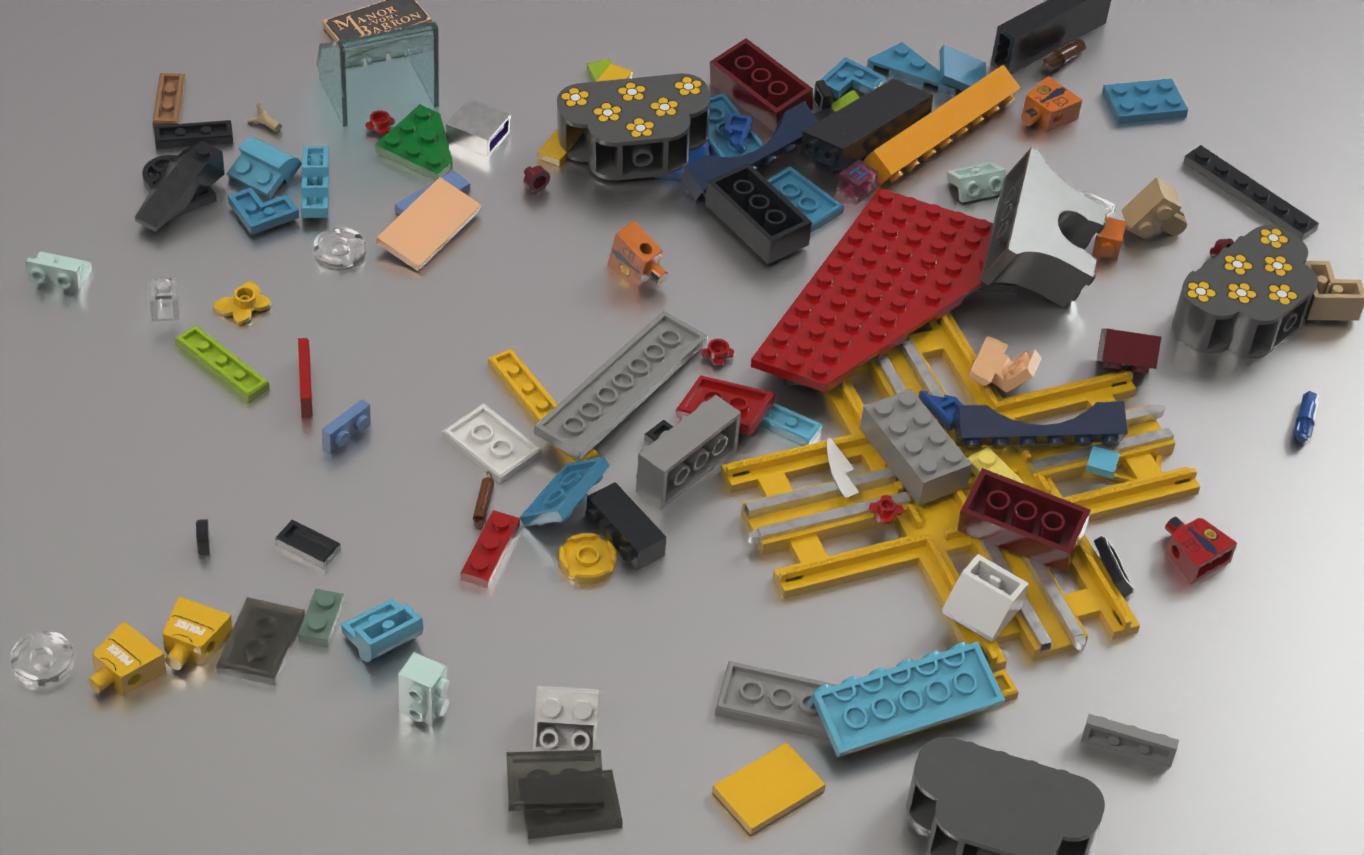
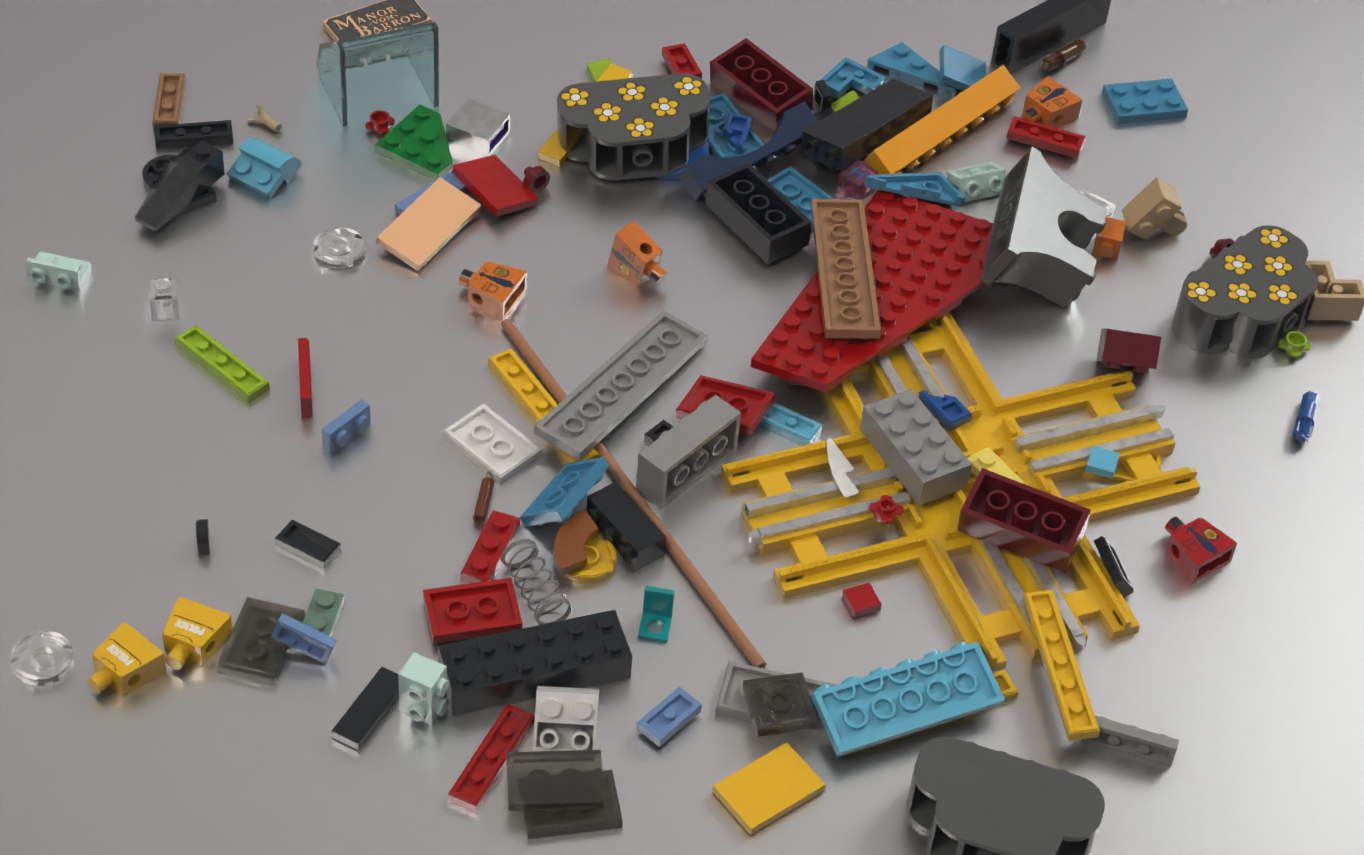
(245, 301): yellow animal -> none
(259, 215): dark azure plate -> none
(304, 638): none -> medium blue plate
(315, 182): medium azure slope -> none
(368, 709): none -> black tile
(382, 629): medium azure brick -> none
(472, 610): none -> red plate
(490, 758): none -> red tile
(494, 288): none -> orange torso
(495, 185): none -> red tile
(529, 559): none -> light grey piece
(555, 654): none -> black brick
(572, 540): none -> dark orange tile
(627, 486): none -> nougat piece
(657, 608): none -> teal bracket
(669, 716): none -> medium blue plate
(680, 60): none -> red plate
(718, 351): red plate -> none
(779, 704): none -> clear smoke plate
(845, 269): none -> medium nougat plate
(861, 600): none -> red tile
(919, 185): none -> dark azure wing
(983, 426): dark blue arch -> none
(985, 598): white slope -> none
(996, 367): light nougat plate -> none
(1045, 137): none -> red plate
(1061, 665): none -> yellow tile
(1250, 192): black plate -> none
(1295, 343): none -> lime plate

